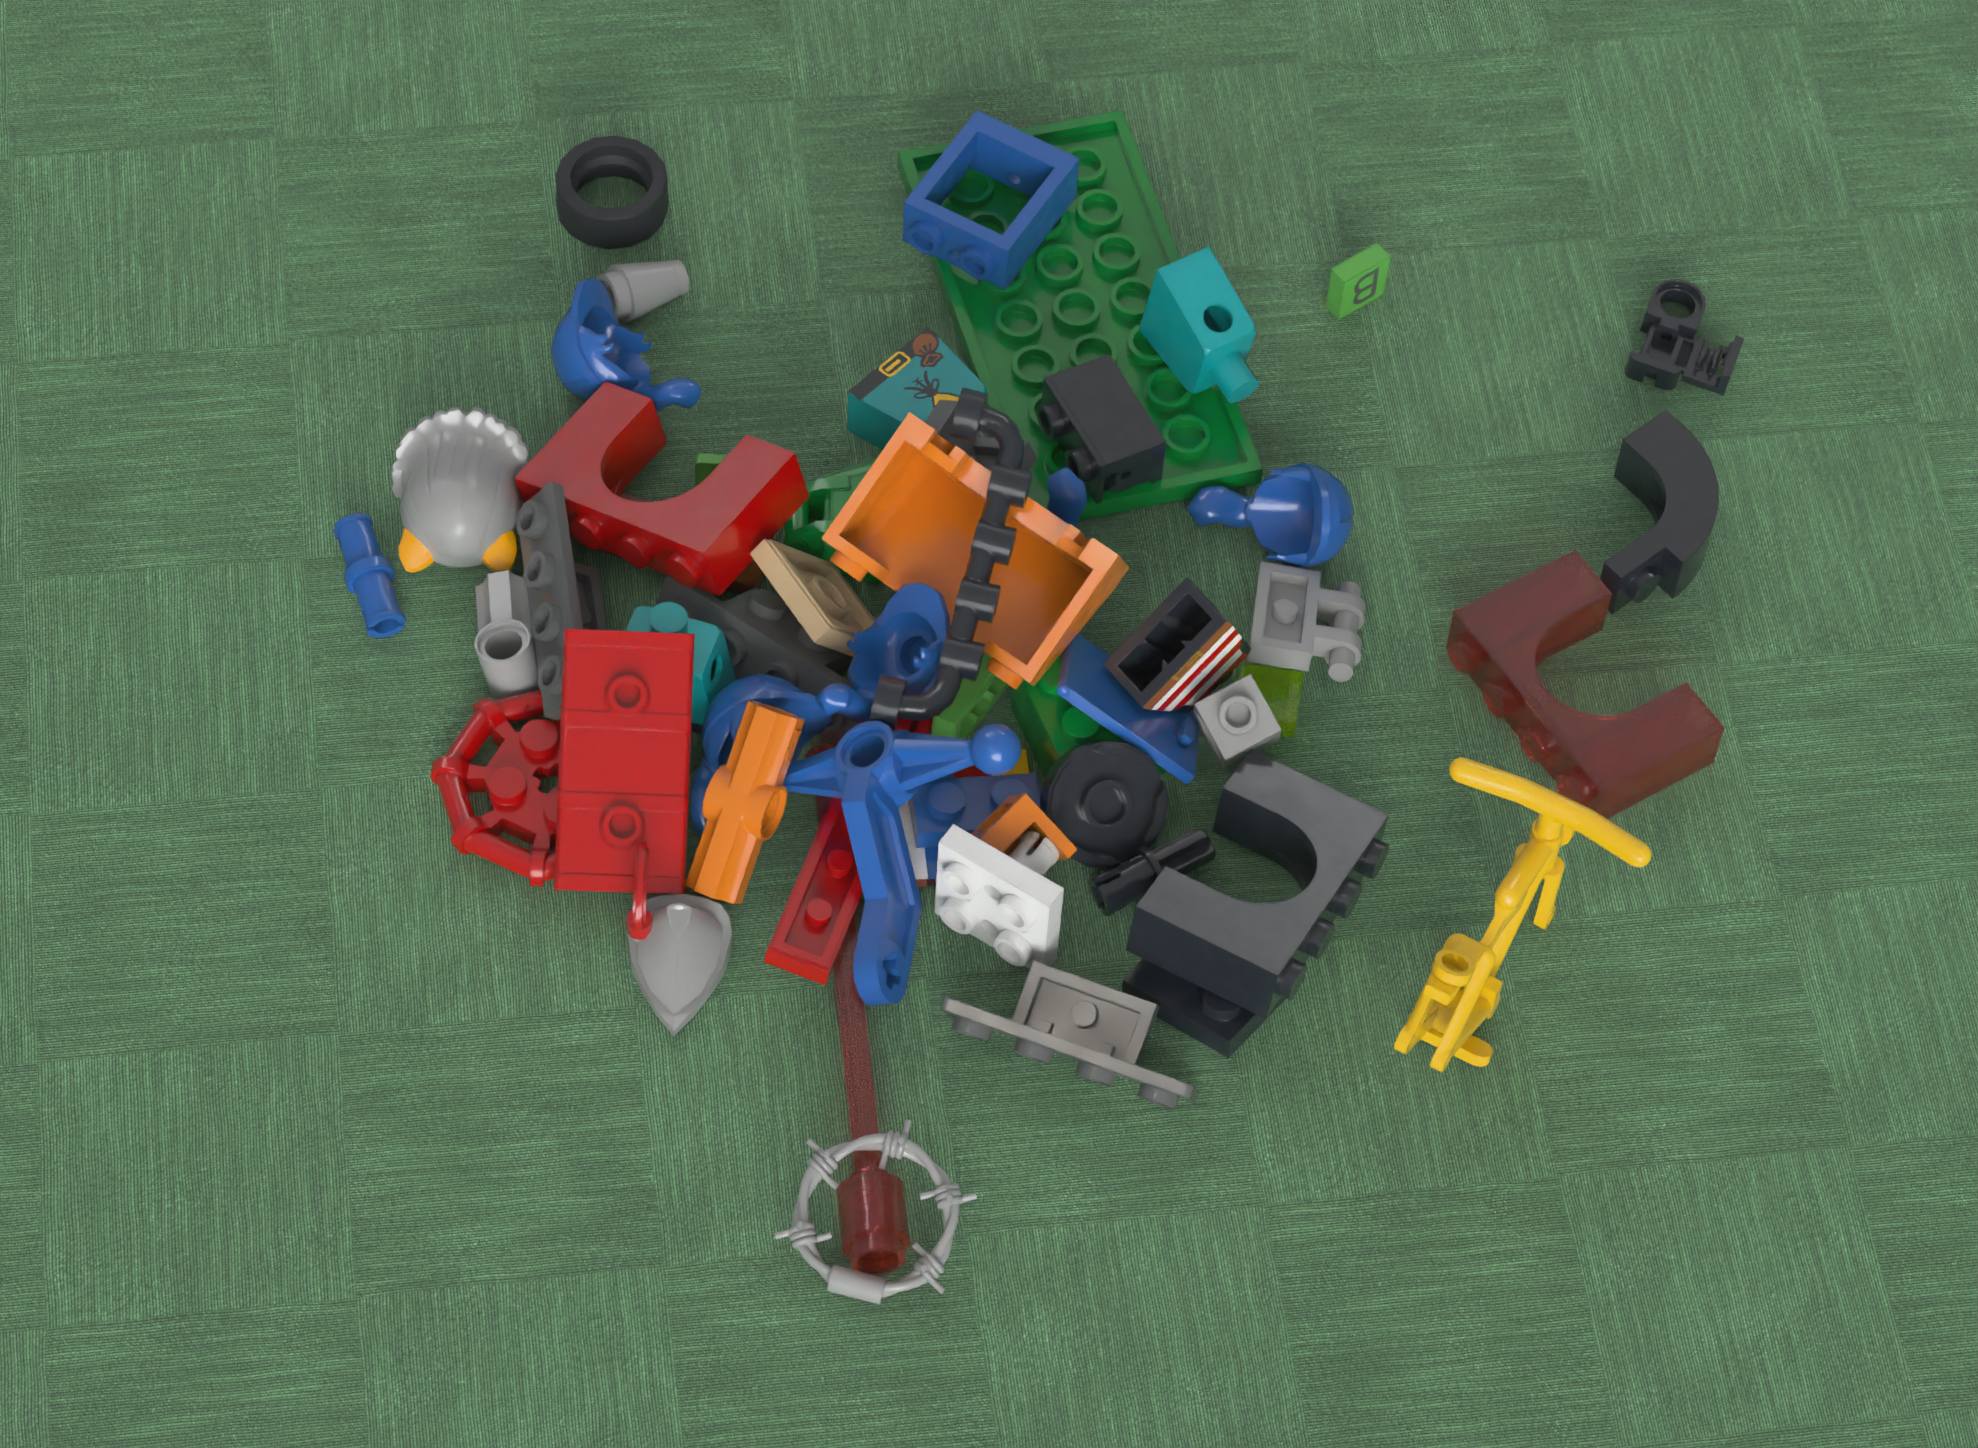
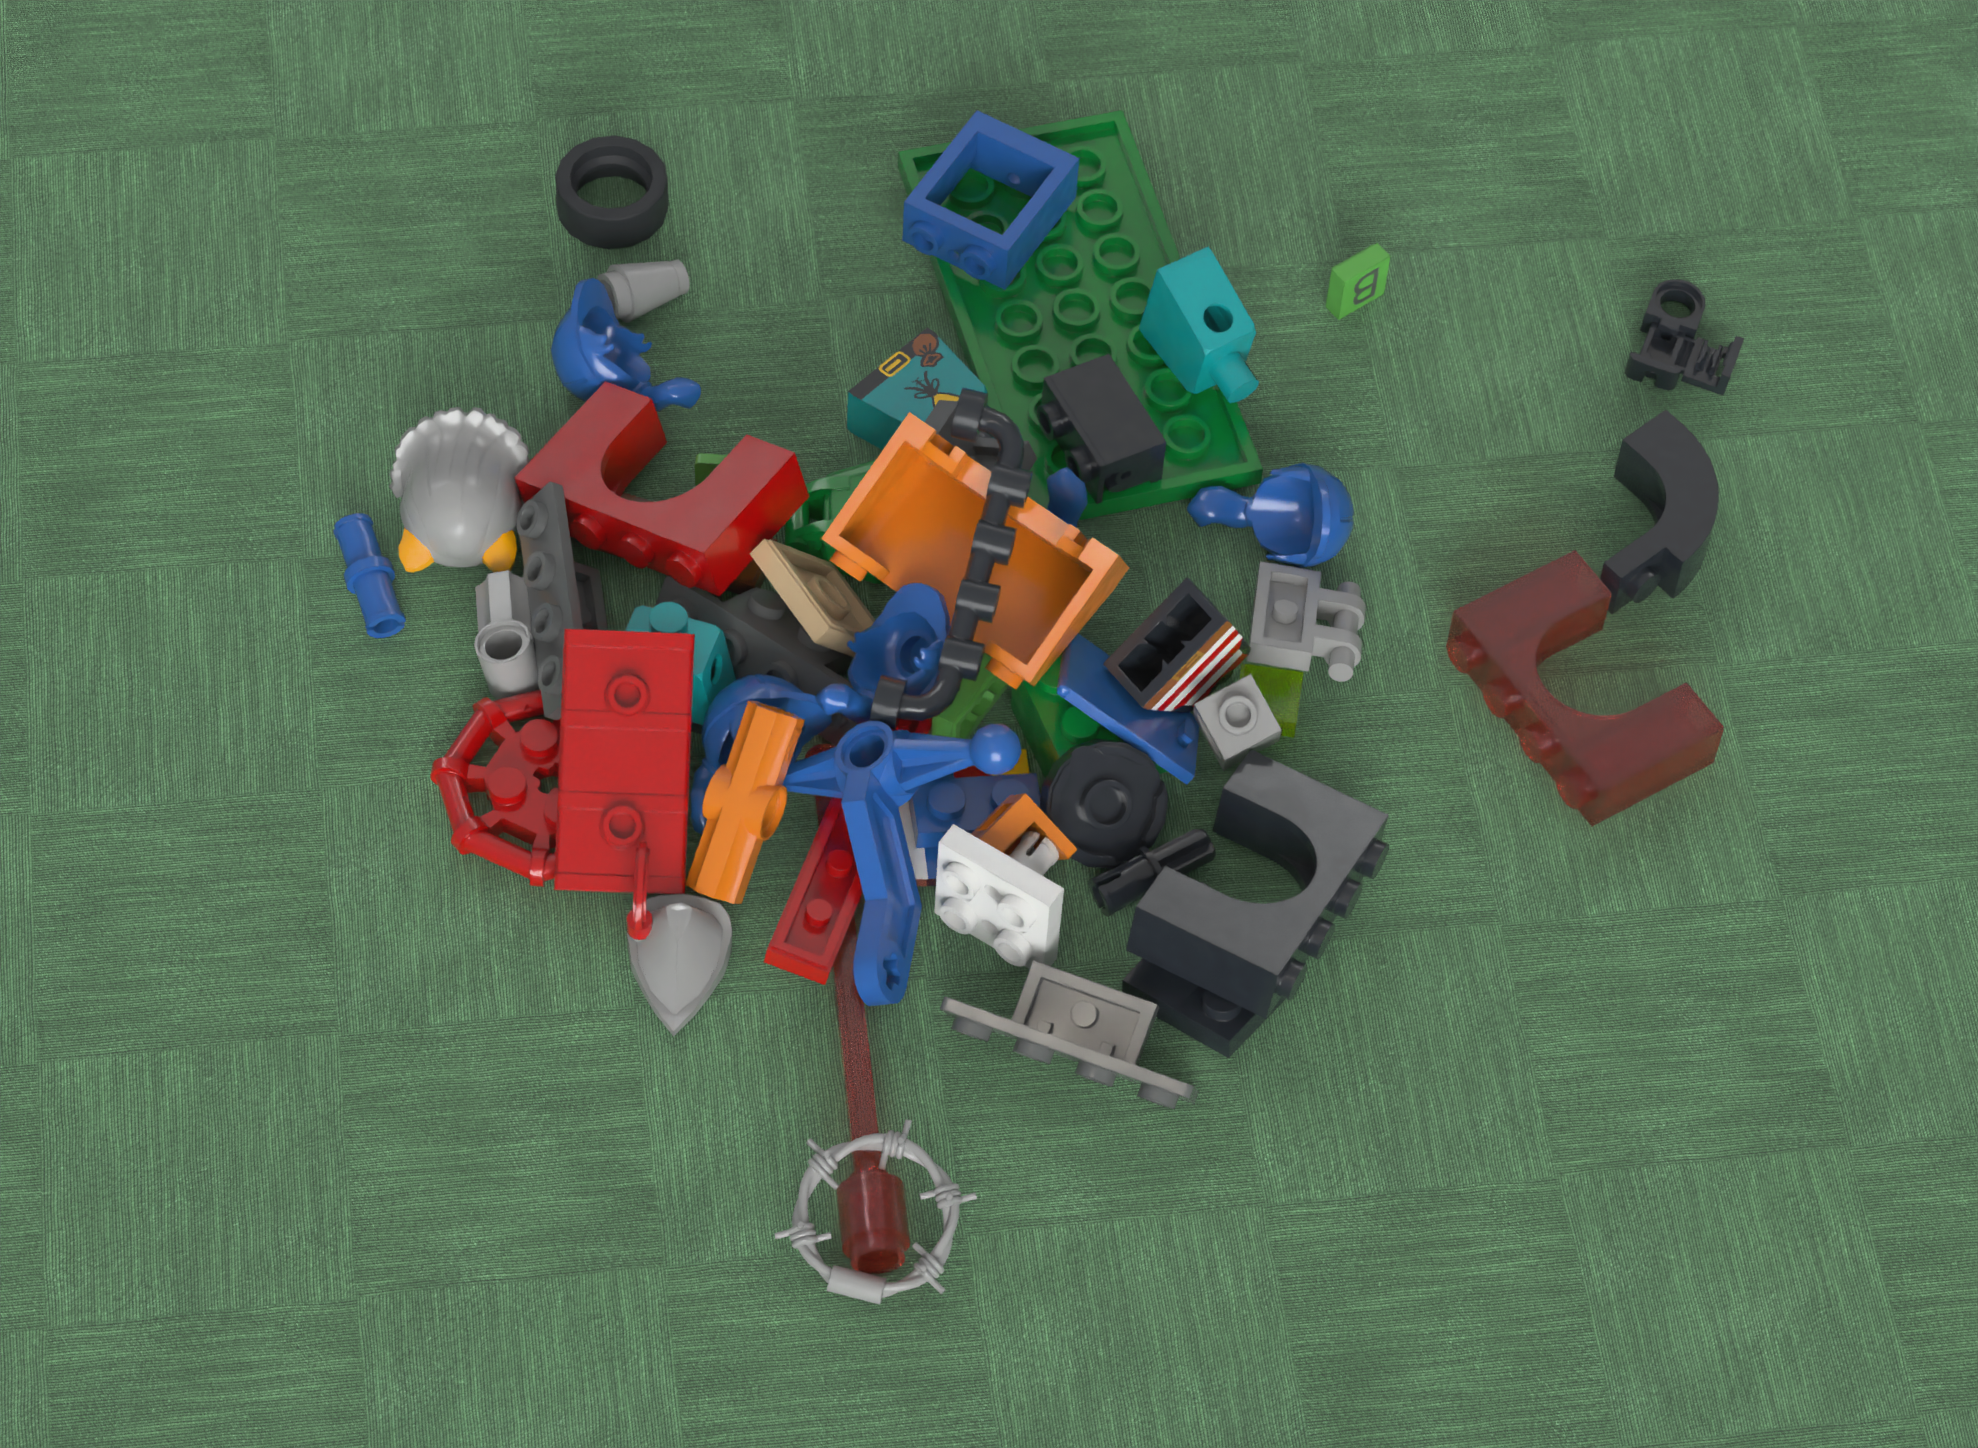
(1463, 974): yellow piece -> none

